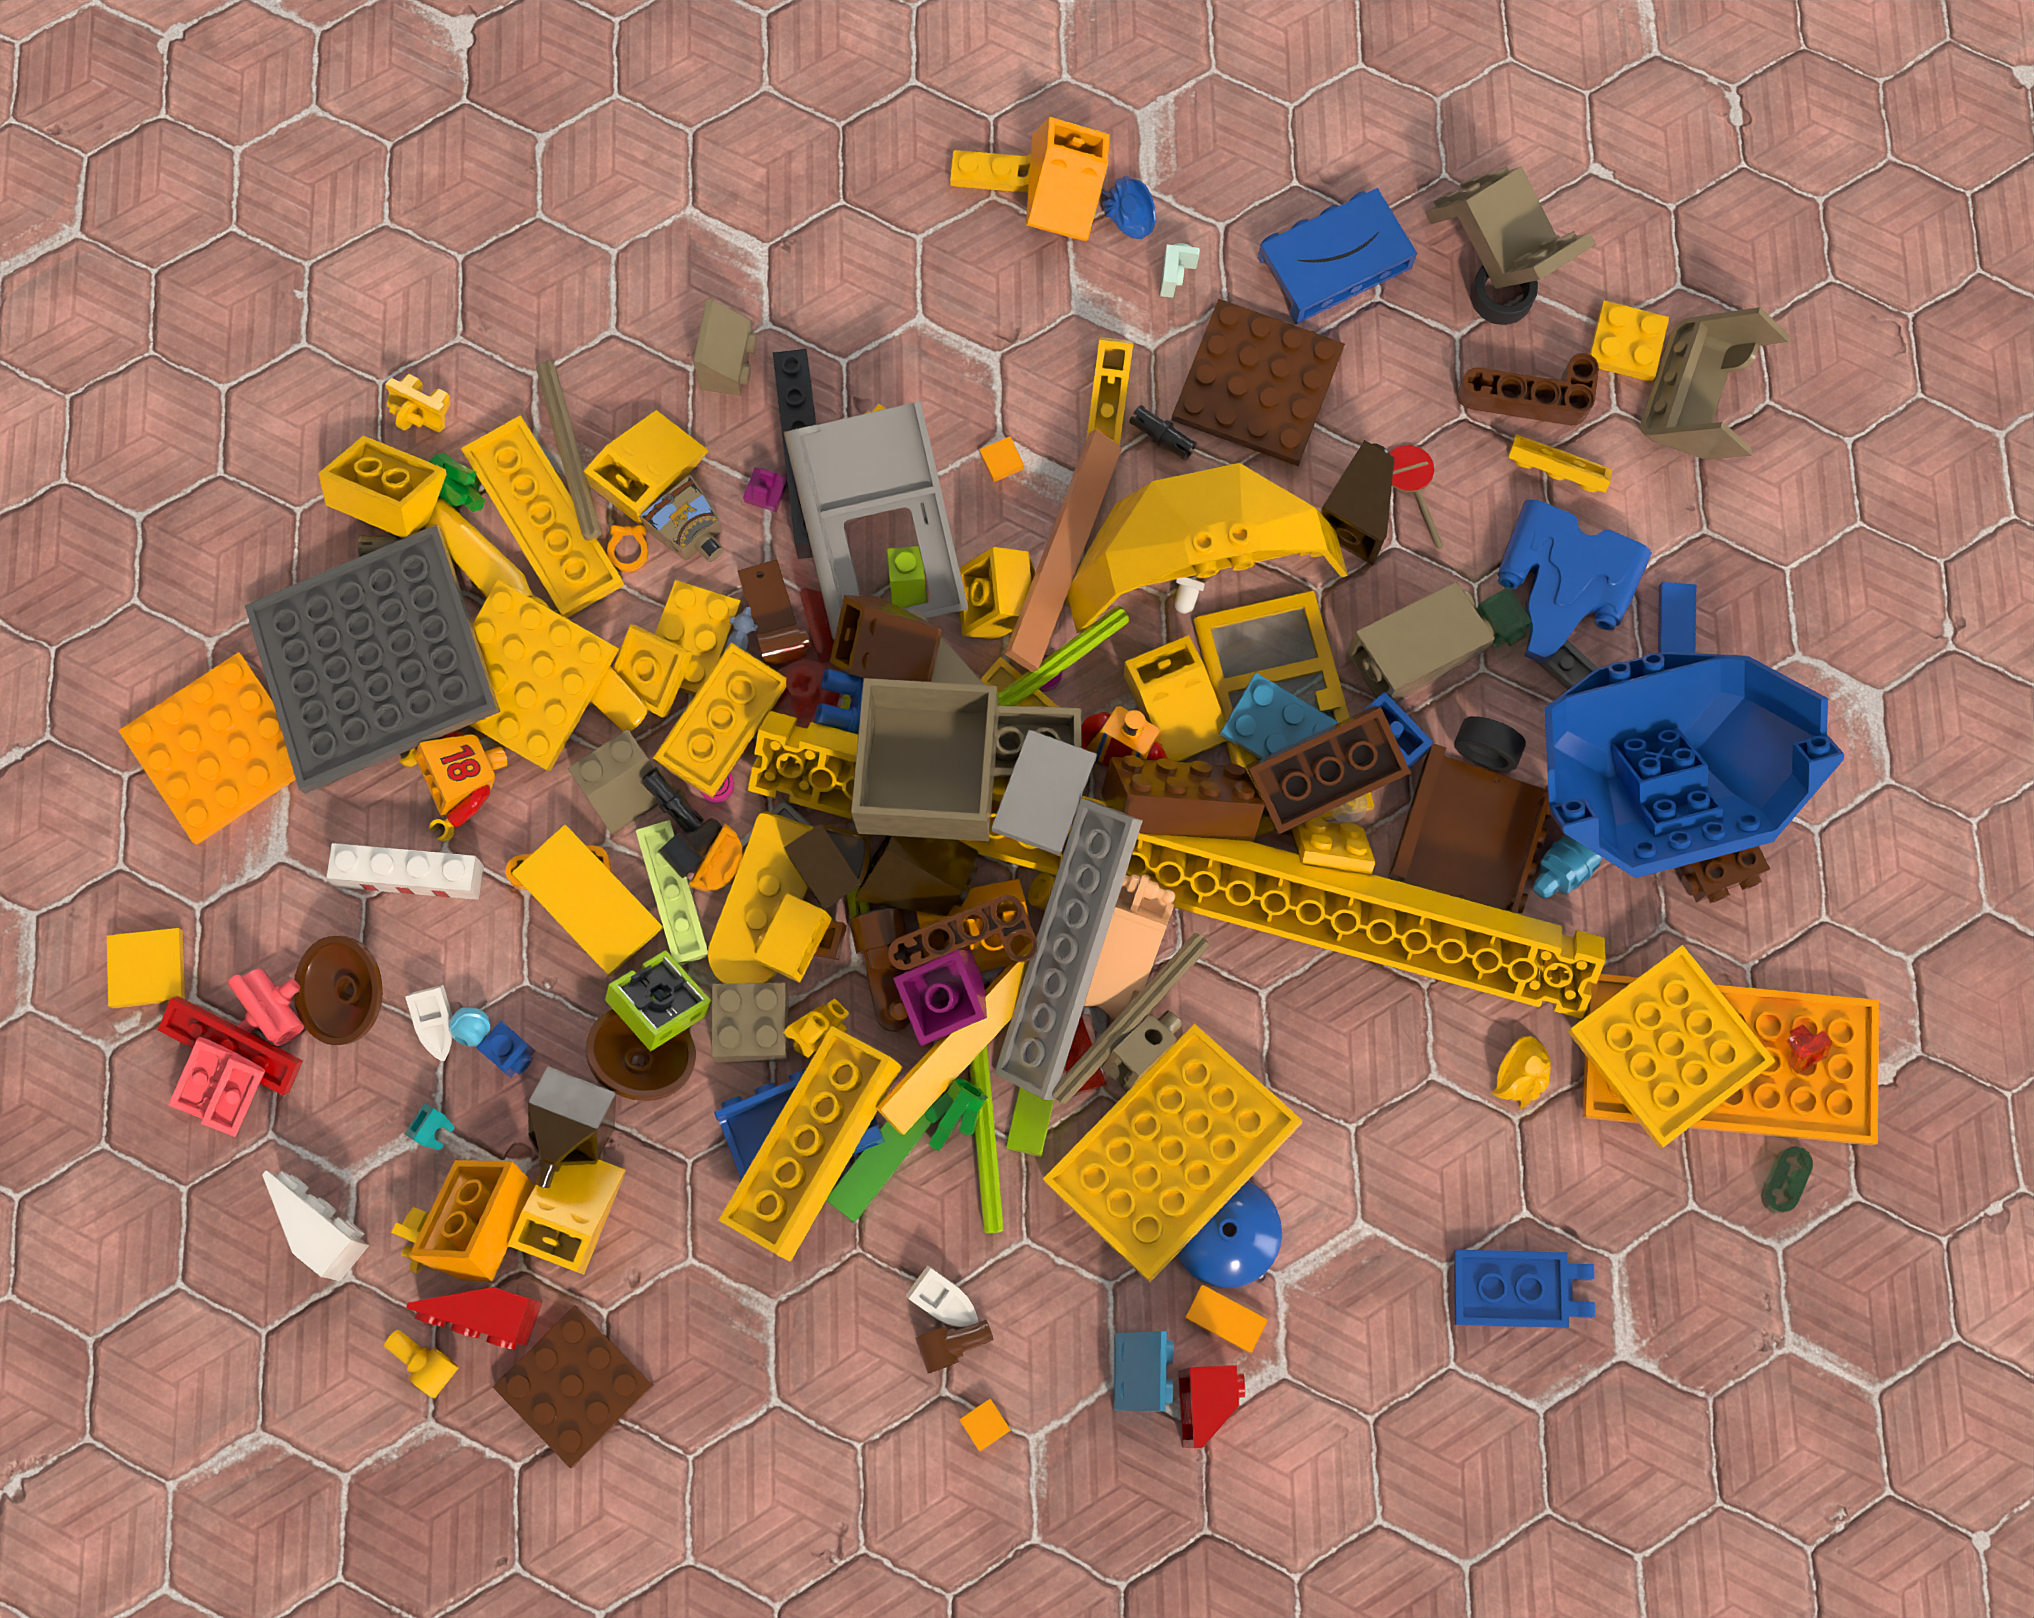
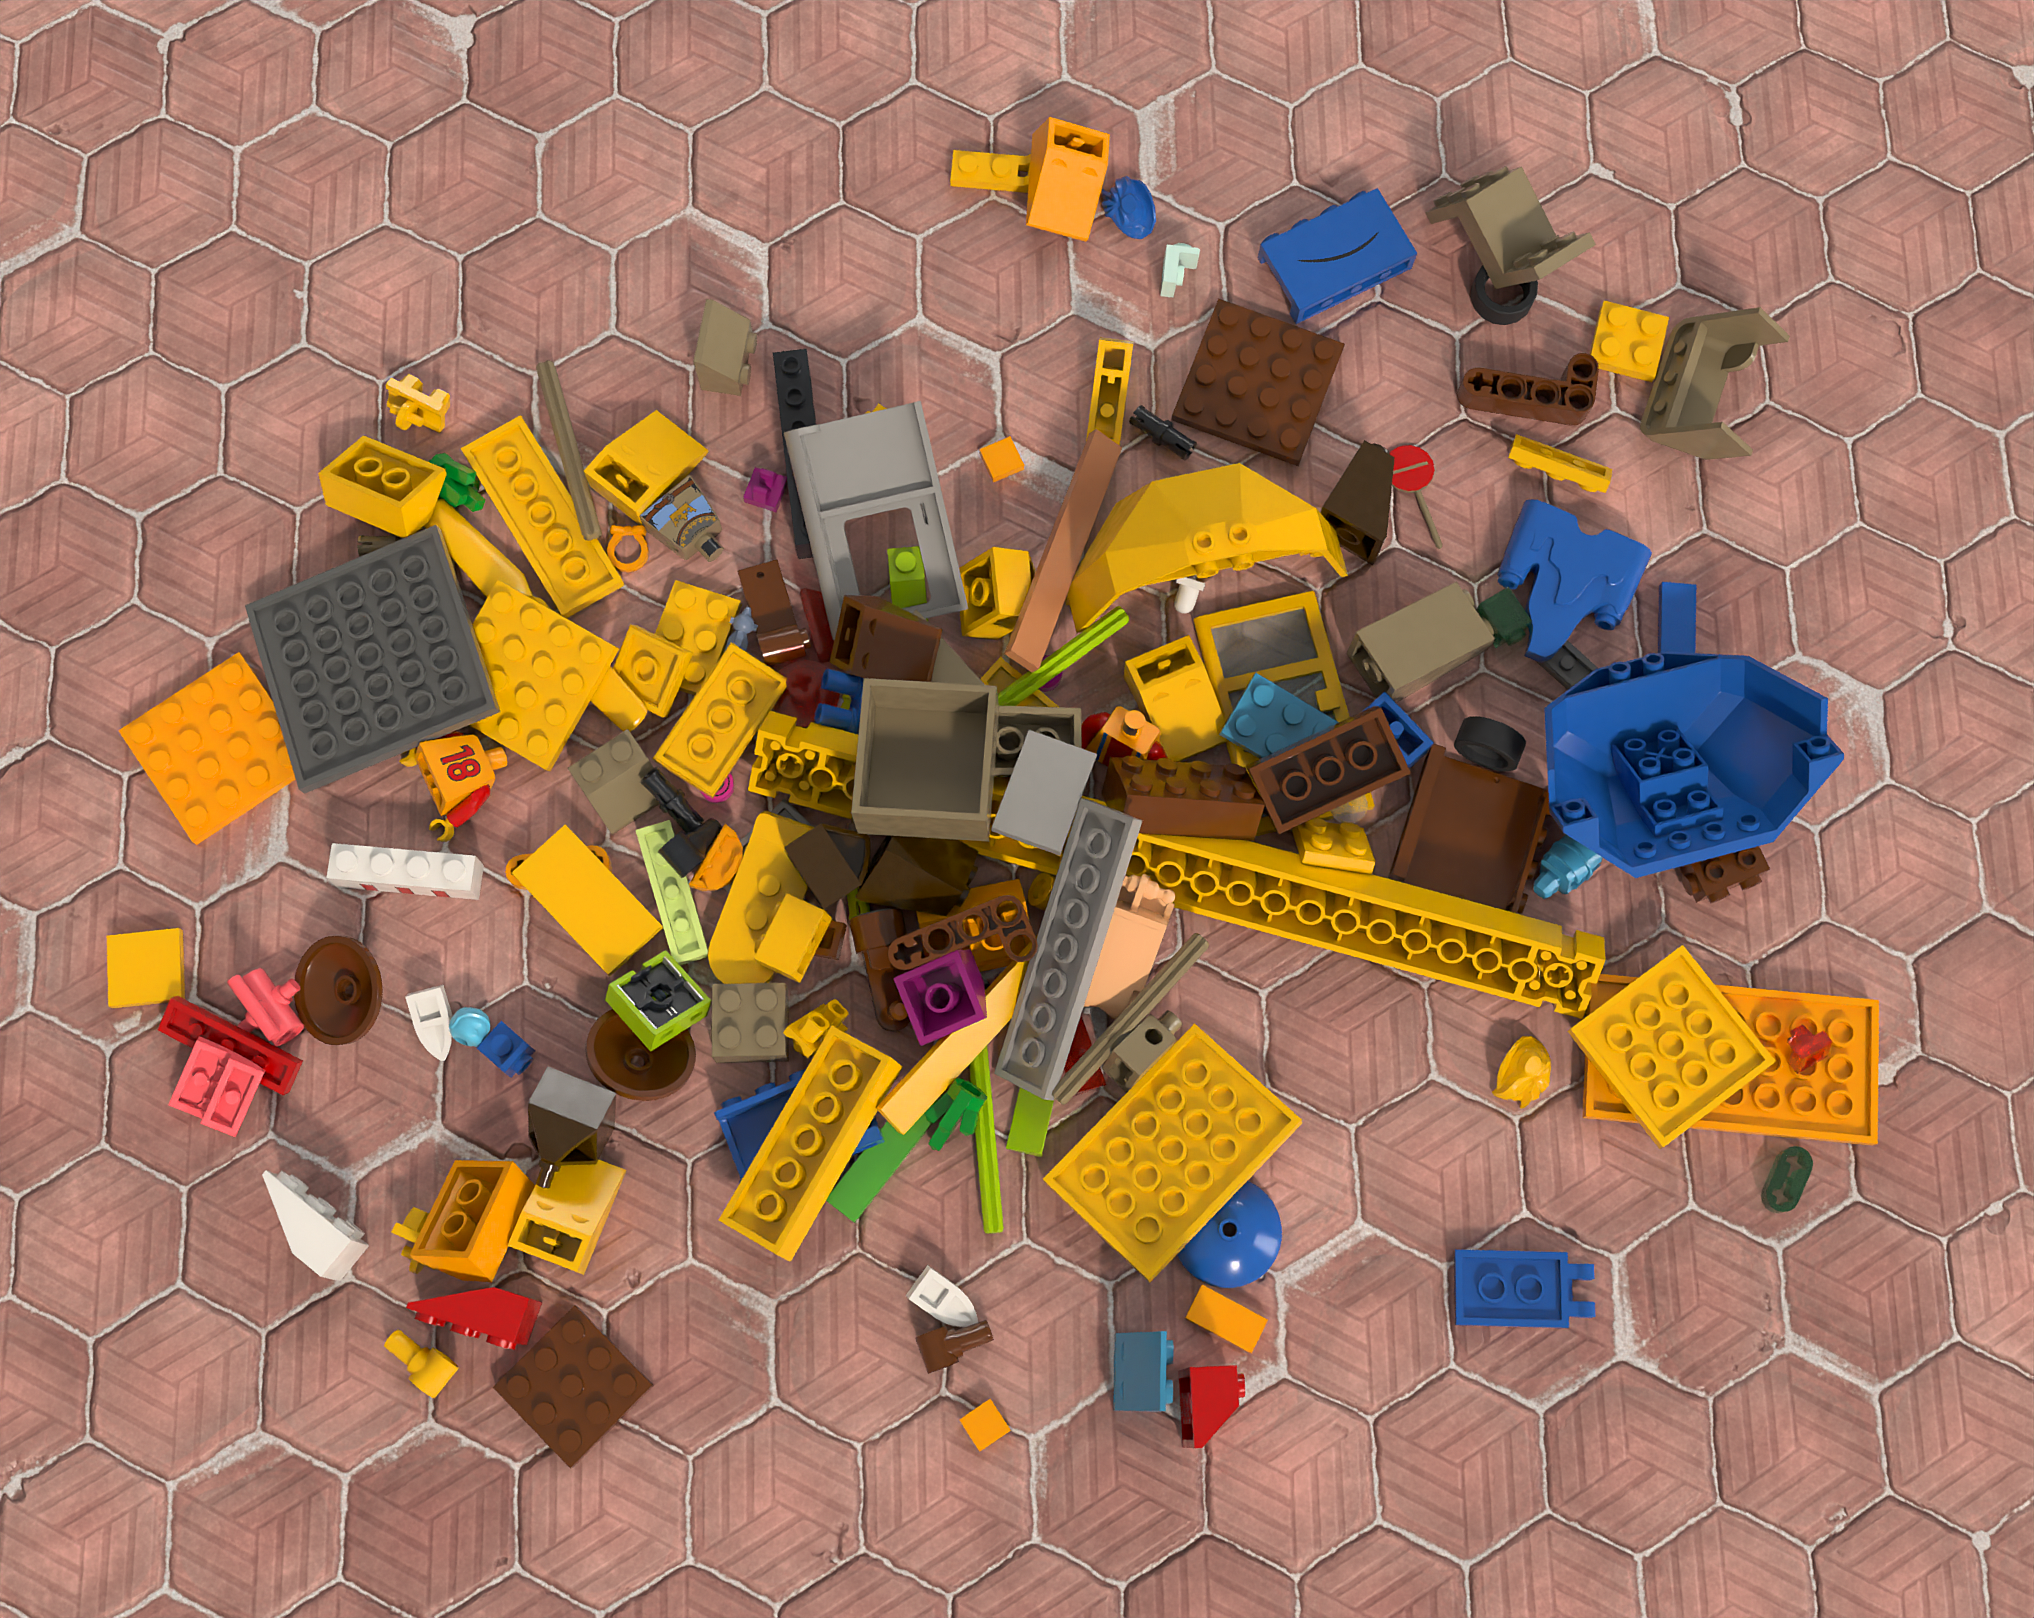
(425, 1125): teal tile -> none

